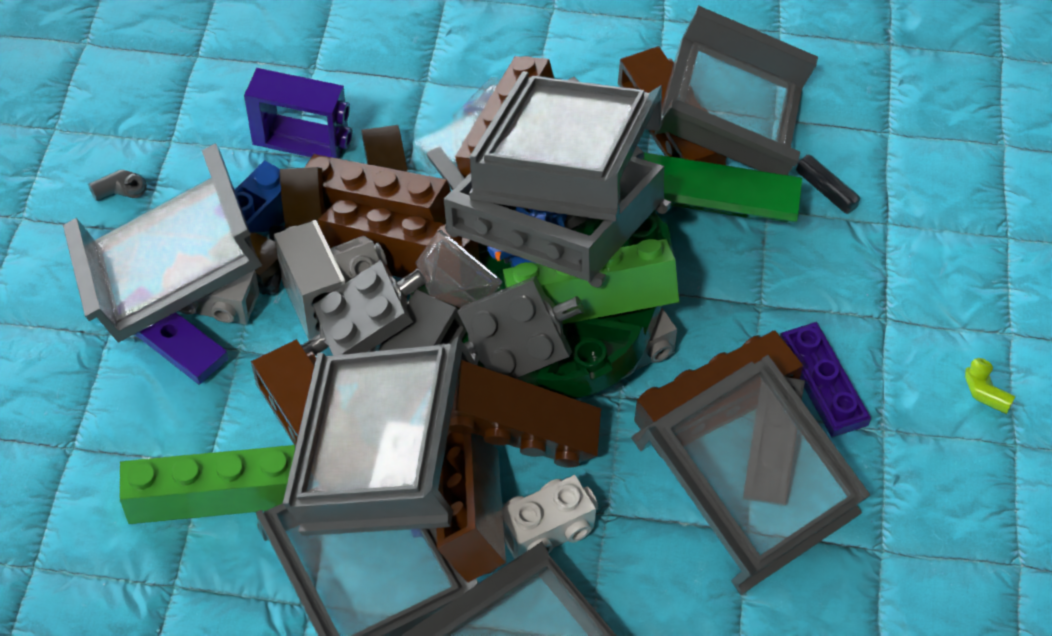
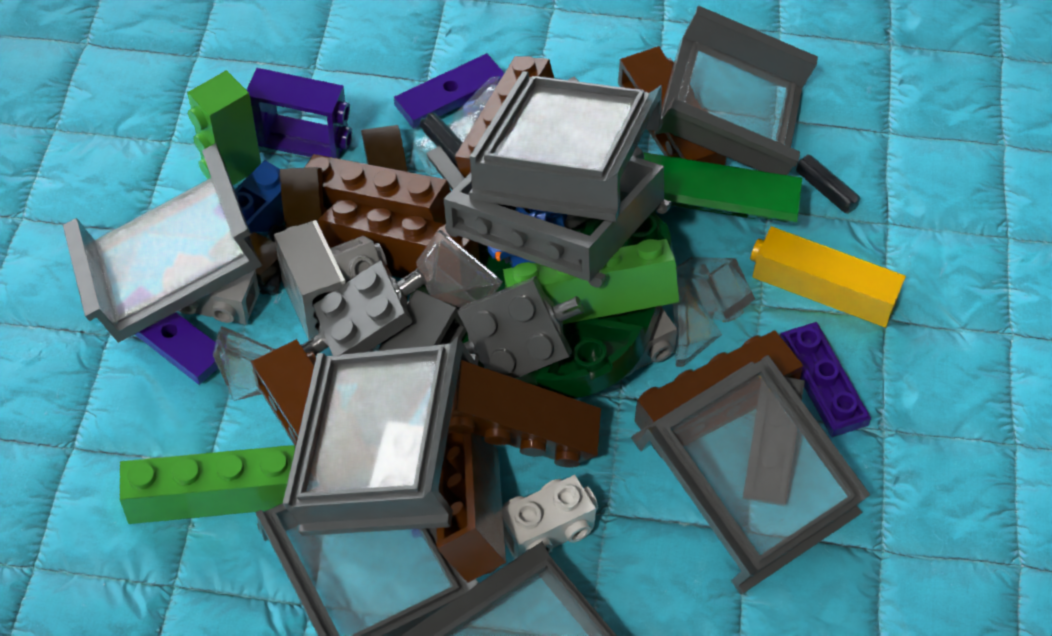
(121, 183): dark grey arm -> none
(225, 117): none -> bright green brick
(233, 357): none -> clear slope
(441, 135): none -> black axle
(446, 90): none -> dark purple tile
(693, 325): none -> clear slope
(717, 285): none -> clear slope
(827, 276): none -> yellow brick
(982, 387): lime arm -> none

